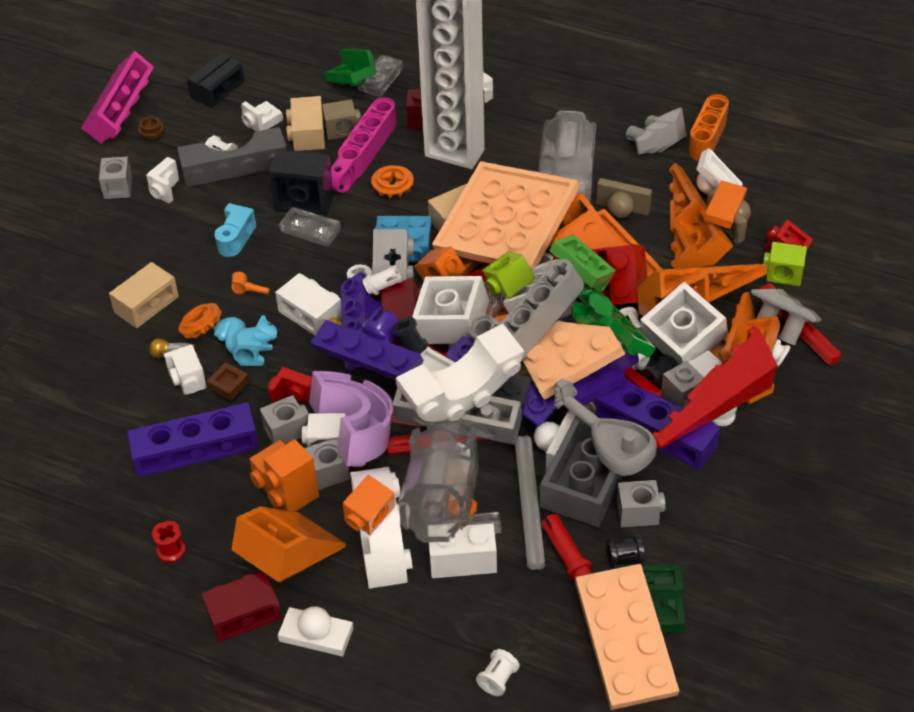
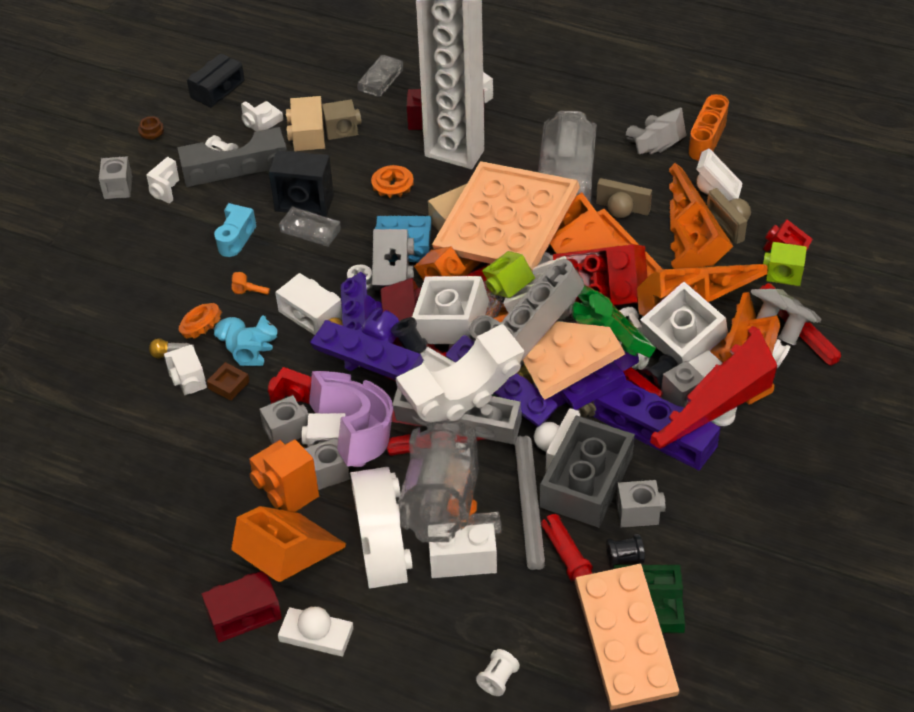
(117, 98): dark pink brick -> none
(144, 294): tan brick -> none
(167, 537): red bush -> none
(192, 439): dark purple brick -> none
(356, 67): green bracket -> none
(363, 144): dark pink piece -> none
(368, 505): orange brick -> none
(381, 280): white pin -> none
(515, 389): black plate -> none
(588, 264): bright green bracket -> none
(618, 443): light grey piece -> none
(725, 204): orange tile -> none

